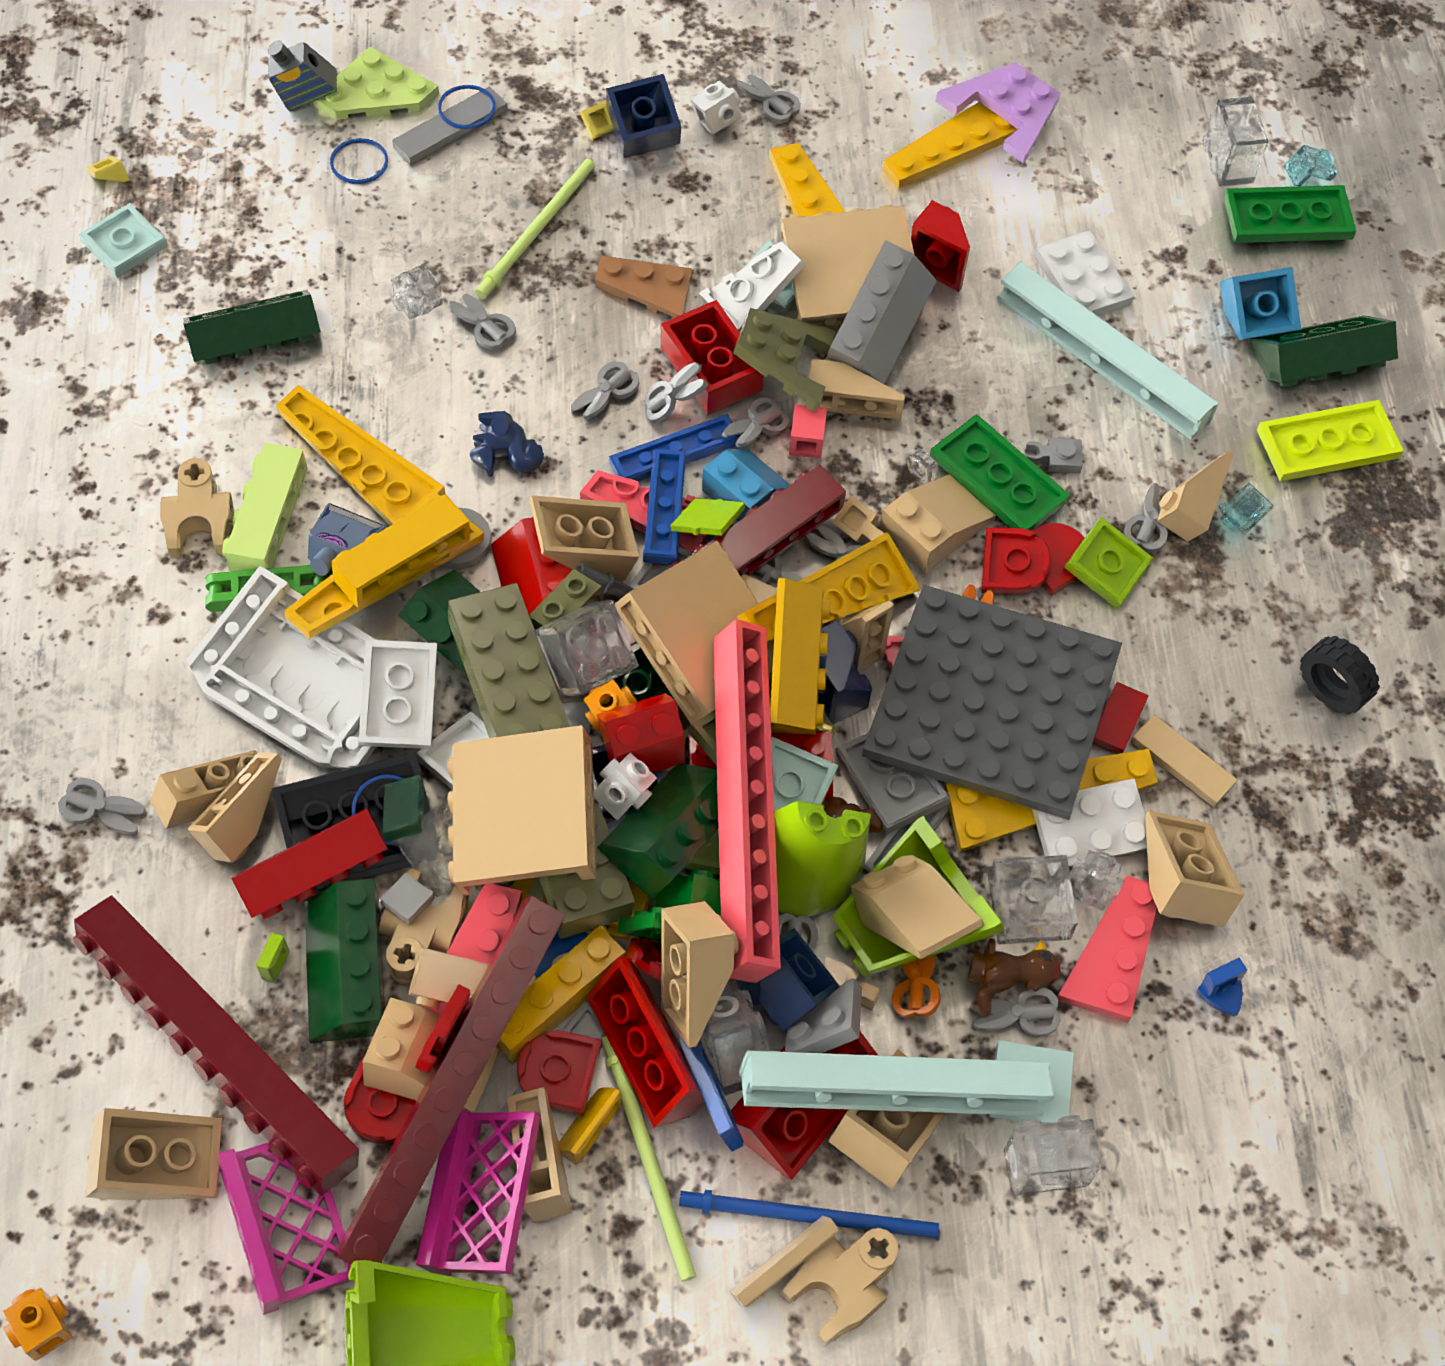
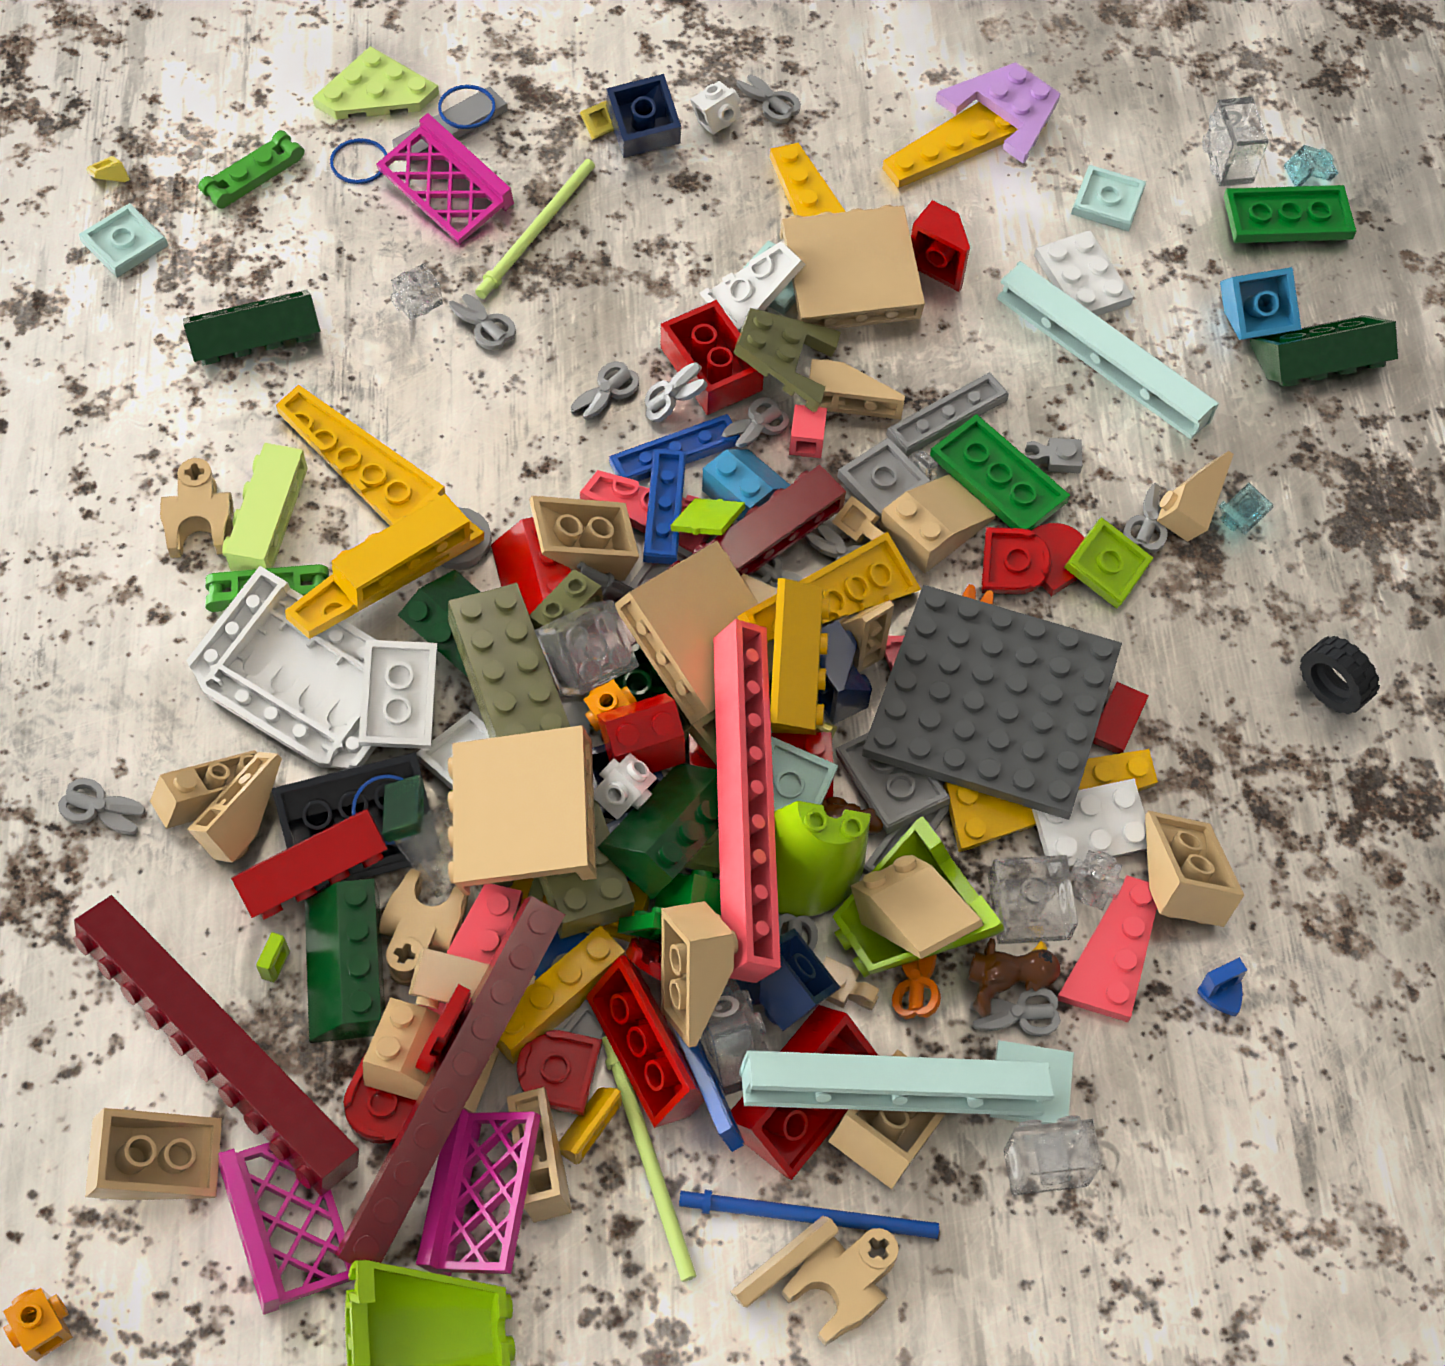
(252, 170): none -> bright green plate
(299, 74): dark grey torso -> none
(335, 532): sand blue torso -> none
(407, 898): light grey tile -> none
(467, 167): none -> dark pink fence
(507, 439): dark blue animal -> none
(652, 284): medium nougat wing -> none
(829, 1023): light grey wing -> none
(881, 476): none -> light grey plate
(883, 313): light grey slope -> none
(947, 414): none -> light grey tile
(1108, 198): none -> light aqua tile
(1184, 761): tan tile -> none
(1329, 440): neon yellow plate -> none

